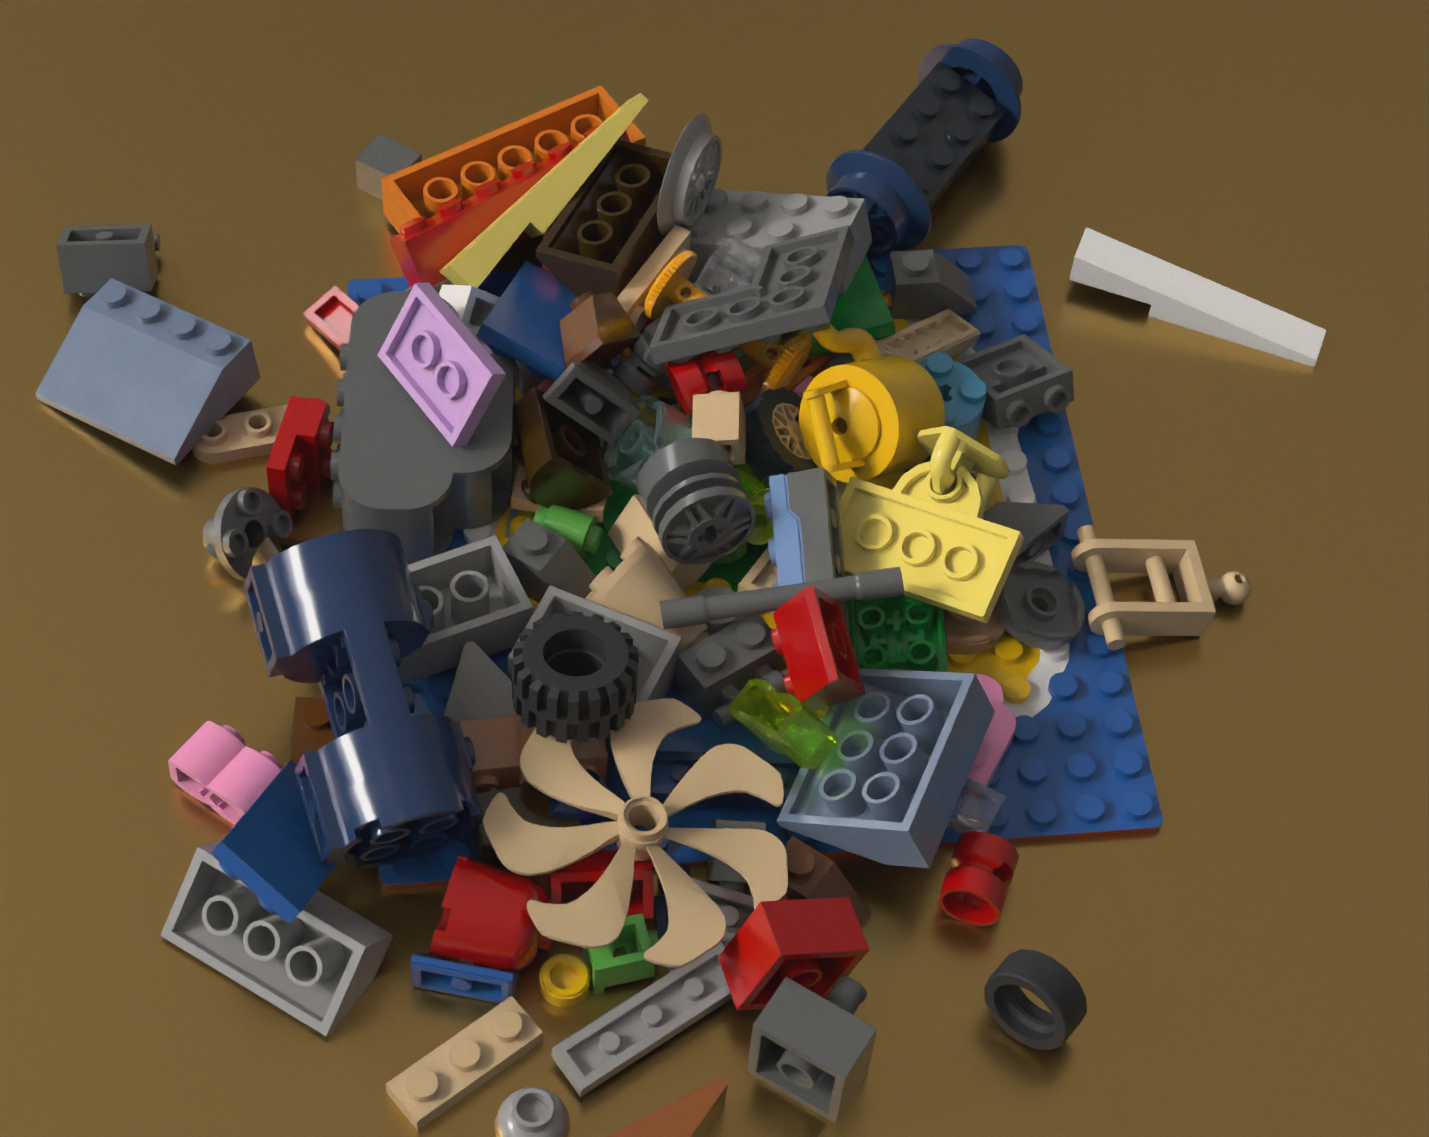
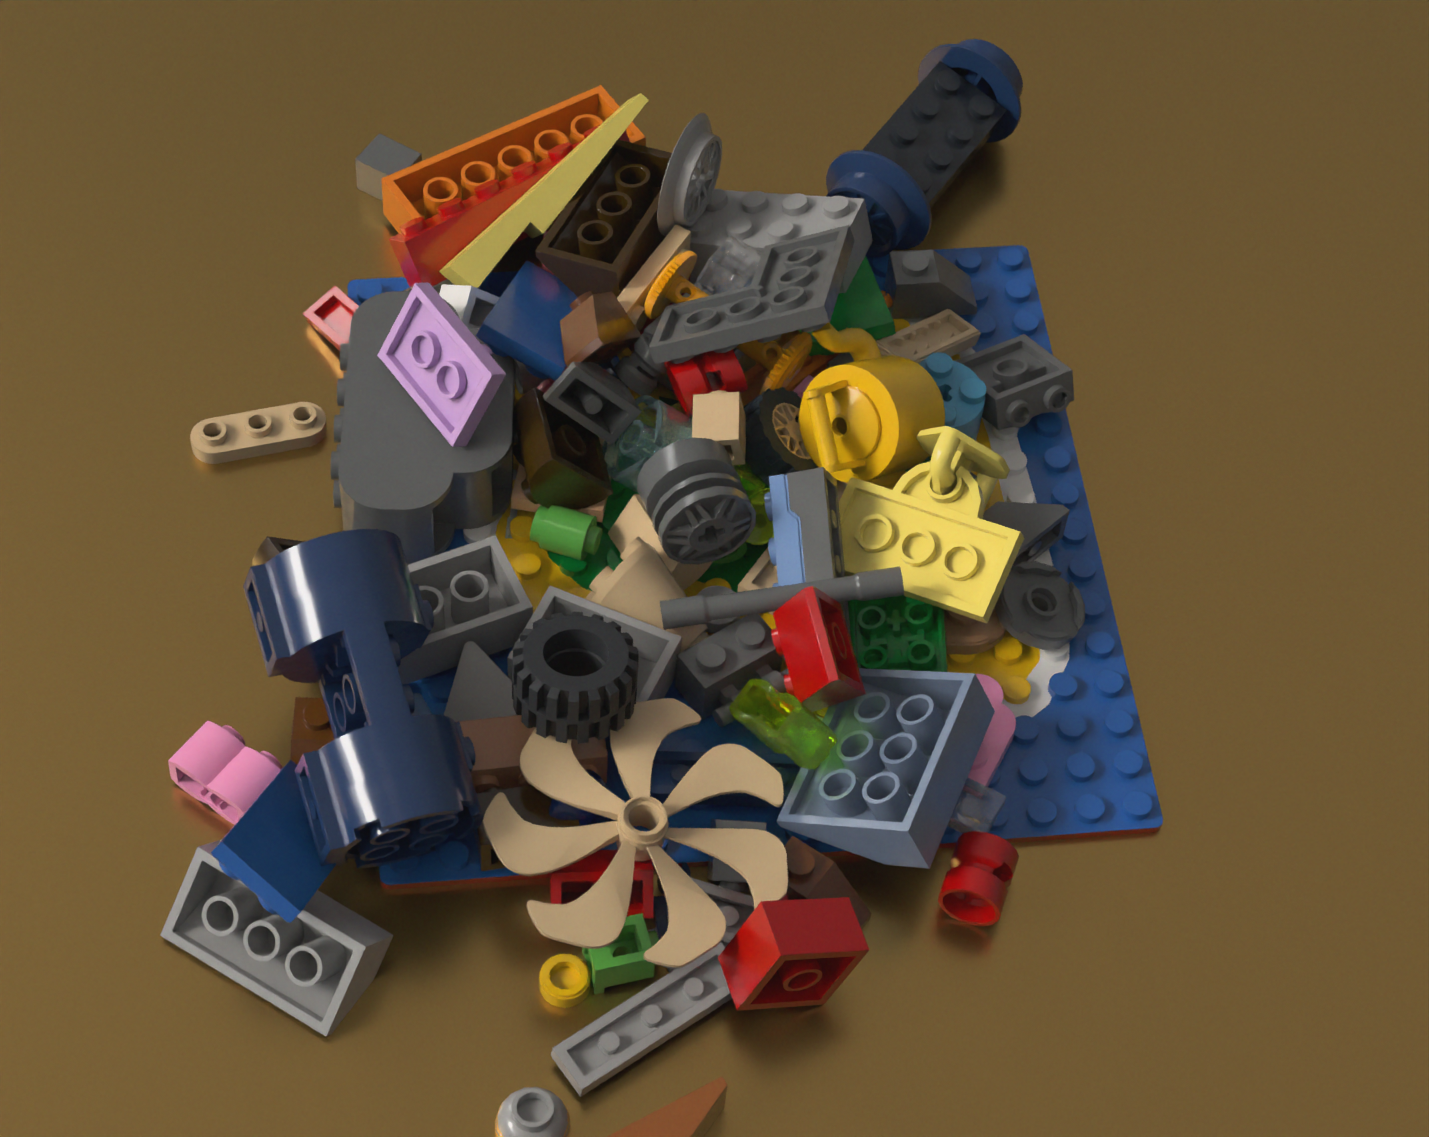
(98, 253): dark grey brick -> none
(148, 371): sand blue slope -> none
(241, 527): flat silver plate -> none
(300, 453): red plate -> none
(462, 978): blue slope -> none
(464, 1062): tan plate -> none
(489, 918): red cylinder -> none
(545, 561): dark grey slope -> none
(813, 1045): dark grey brick -> none
(1048, 982): black tyre -> none
(1157, 559): tan piece -> none
(1193, 300): white slope -> none

